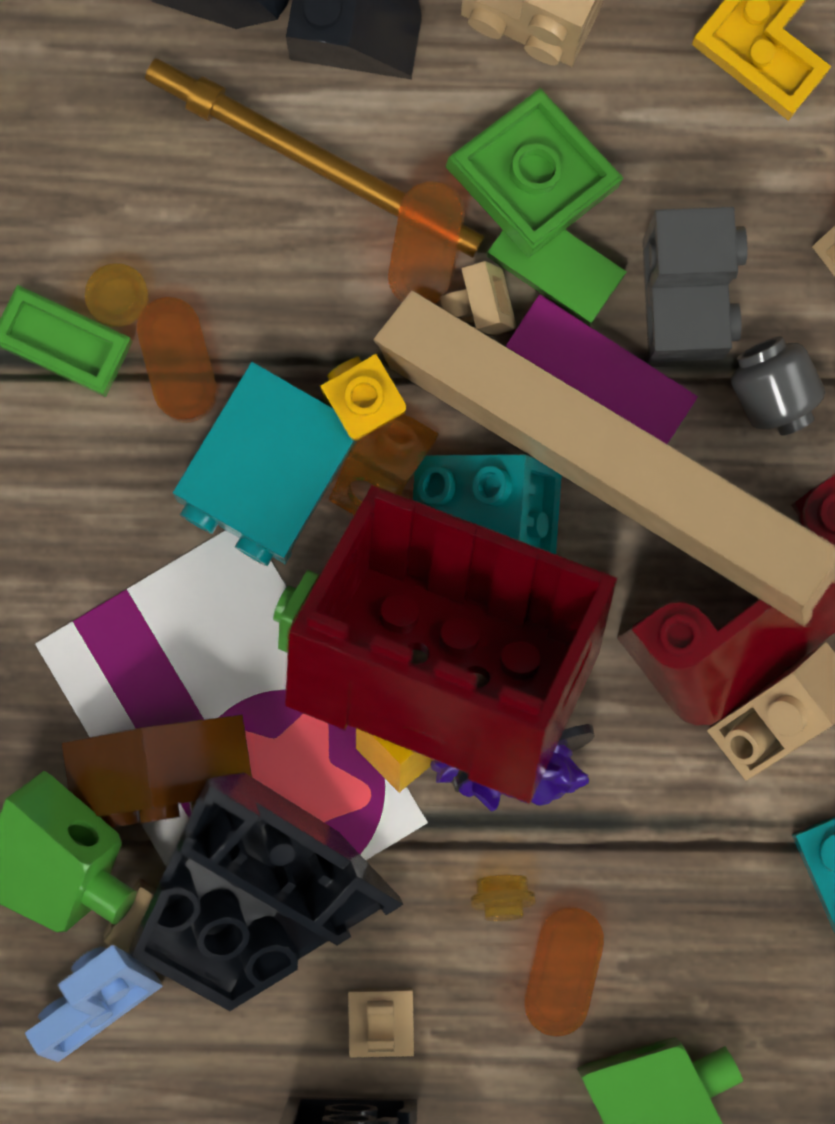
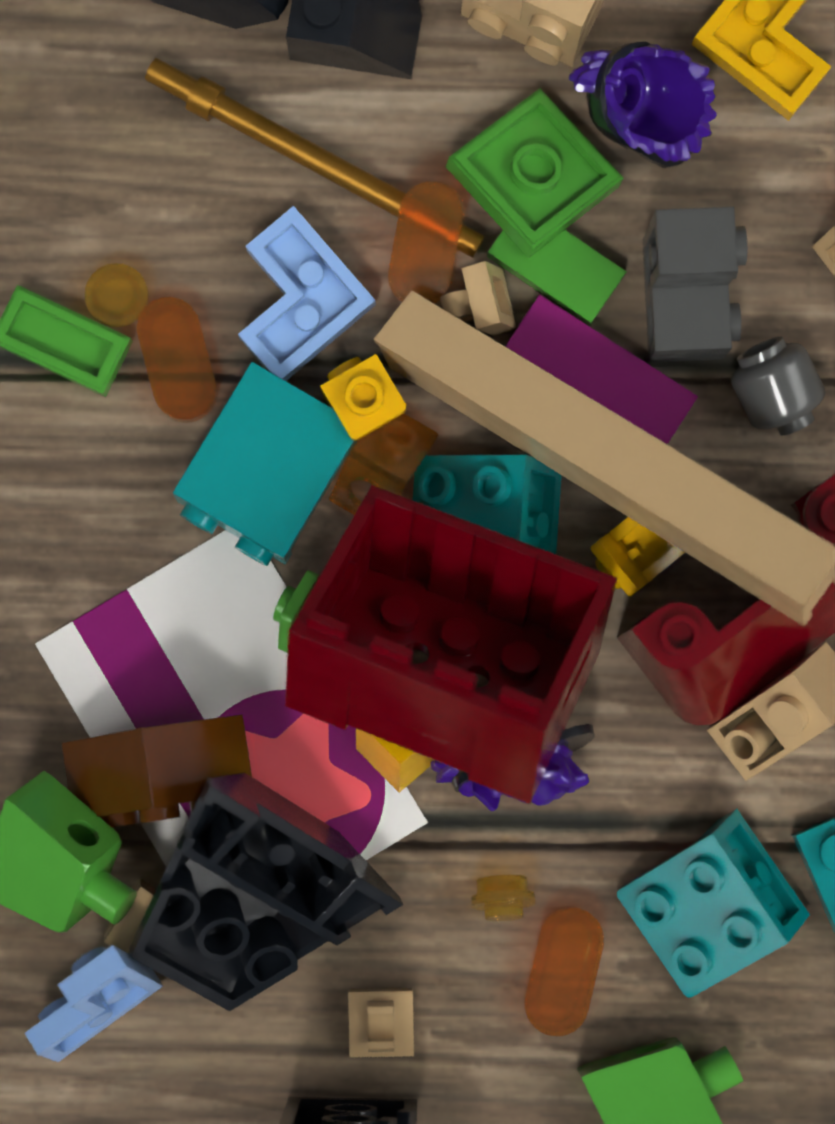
(317, 300): none -> light blue plate
(633, 555): none -> yellow bracket
(648, 100): none -> dark purple hair
(714, 906): none -> teal bracket

